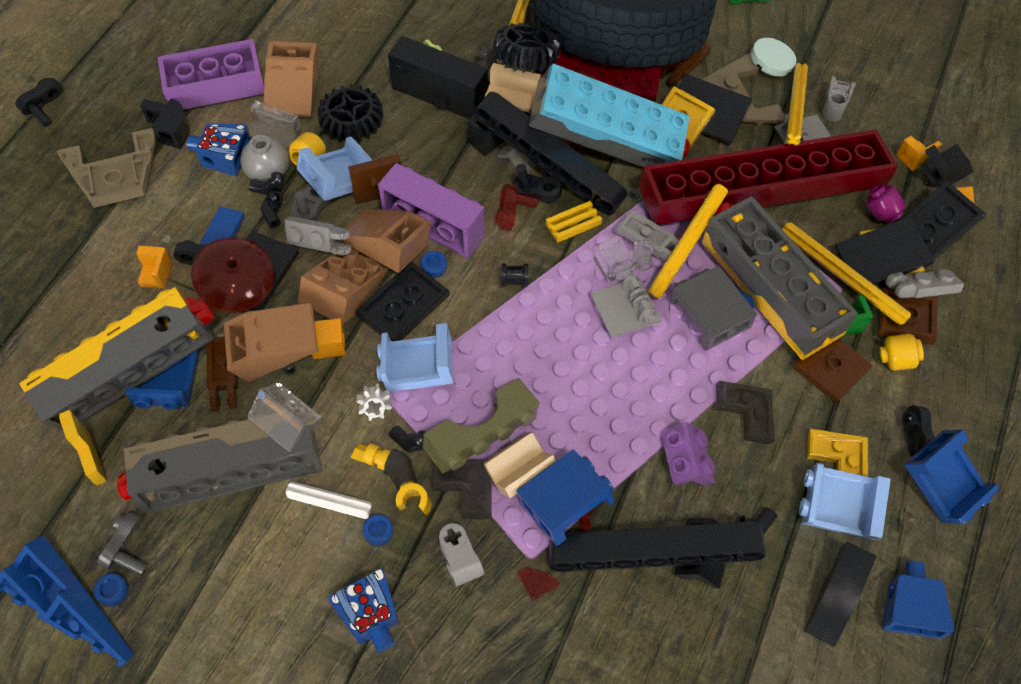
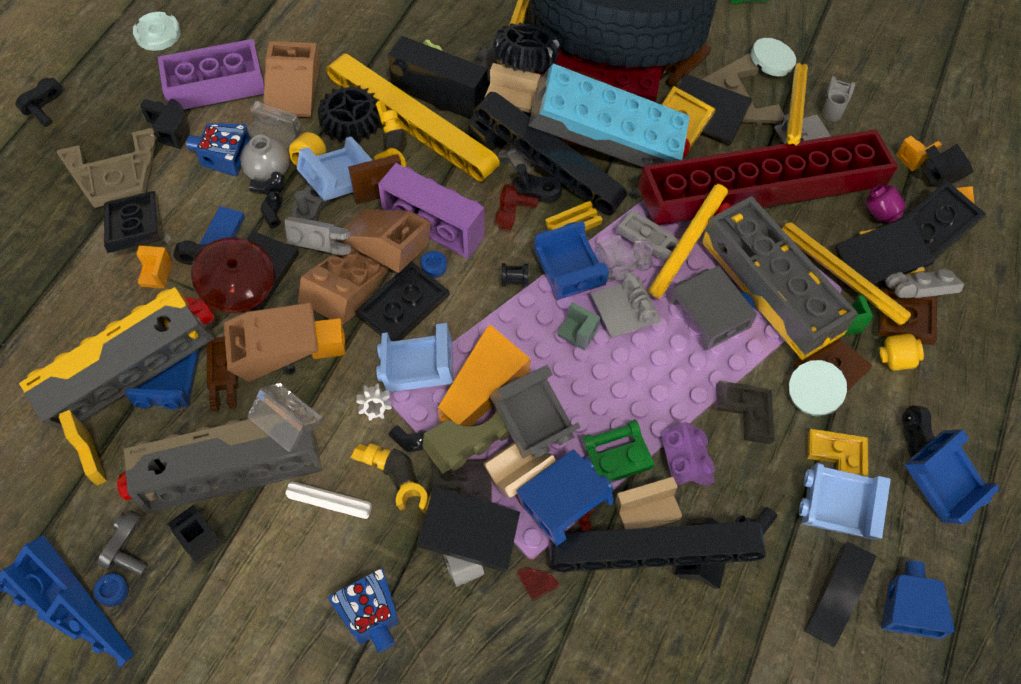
(131, 222): none -> black tile
(156, 31): none -> light aqua tile
(195, 534): none -> black brick
(378, 530): blue tile -> none
(394, 137): none -> piece
(418, 119): none -> yellow beam
(468, 529): none -> black tile
(489, 367): none -> light orange slope
(533, 413): none -> dark grey panel
(569, 260): none -> blue panel
(579, 326): none -> sand green panel
(620, 461): none -> green plate
(648, 505): none -> tan panel
(817, 388): none -> light aqua tile

